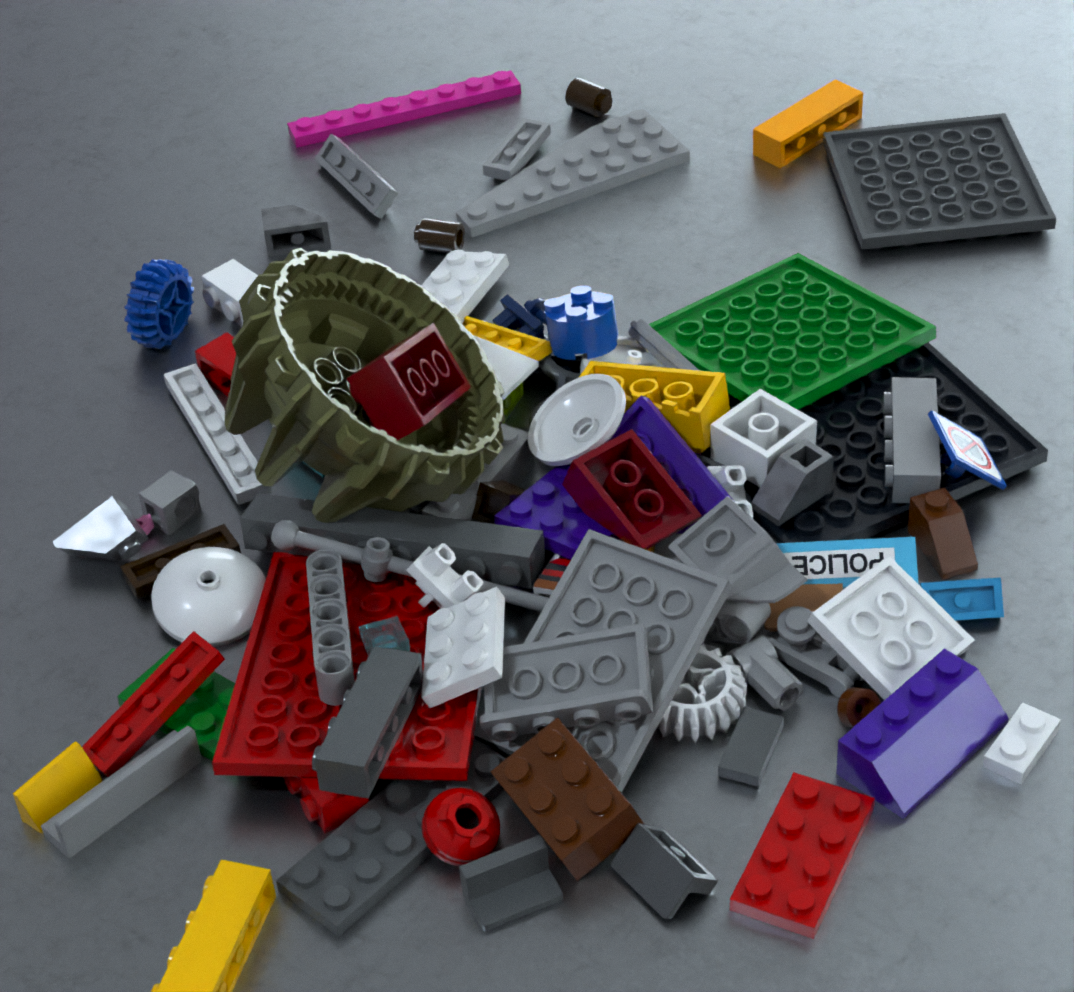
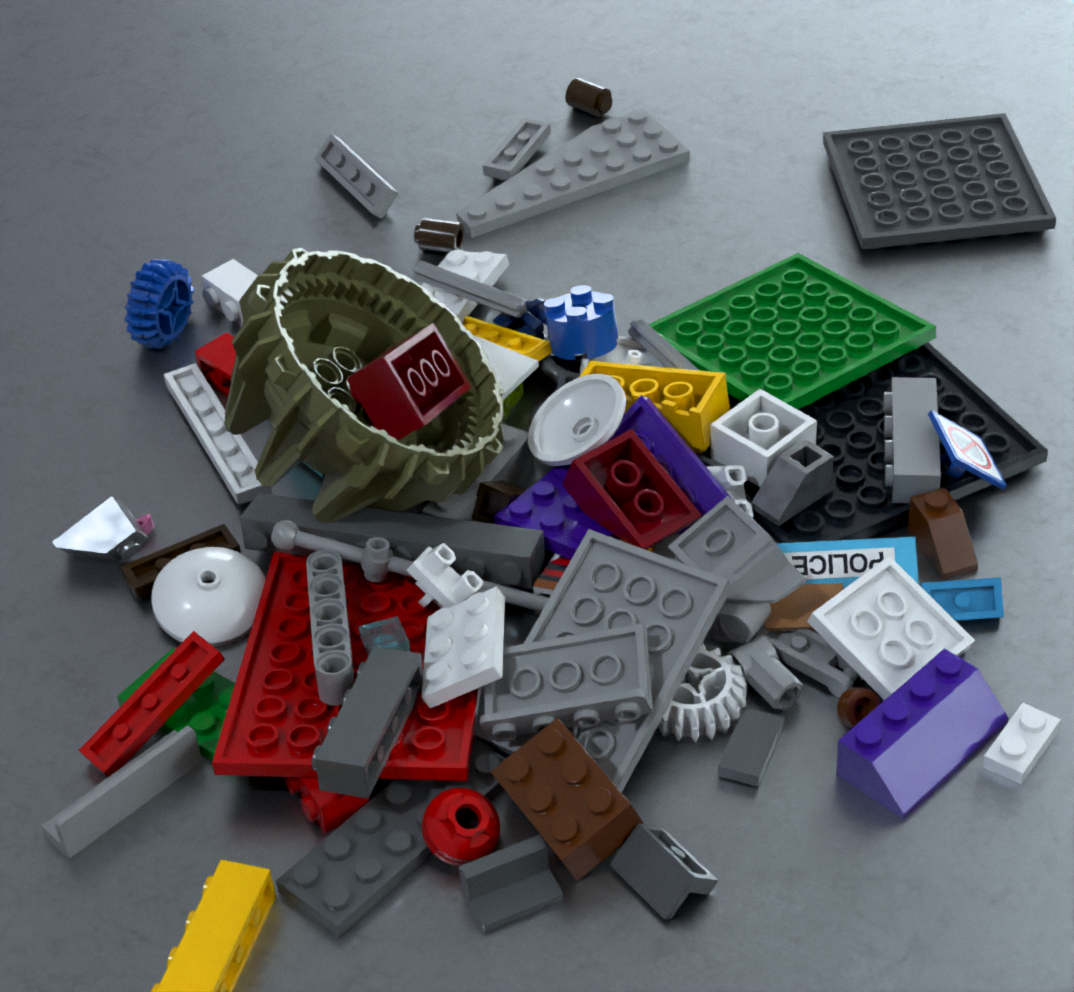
(56, 786): yellow slope -> none
(171, 502): light grey brick -> none
(294, 228): flat silver slope -> none
(404, 108): dark pink plate -> none
(470, 289): none -> light grey axle
(793, 626): light grey plate -> none
(802, 855): red plate -> none
(803, 123): light orange brick -> none

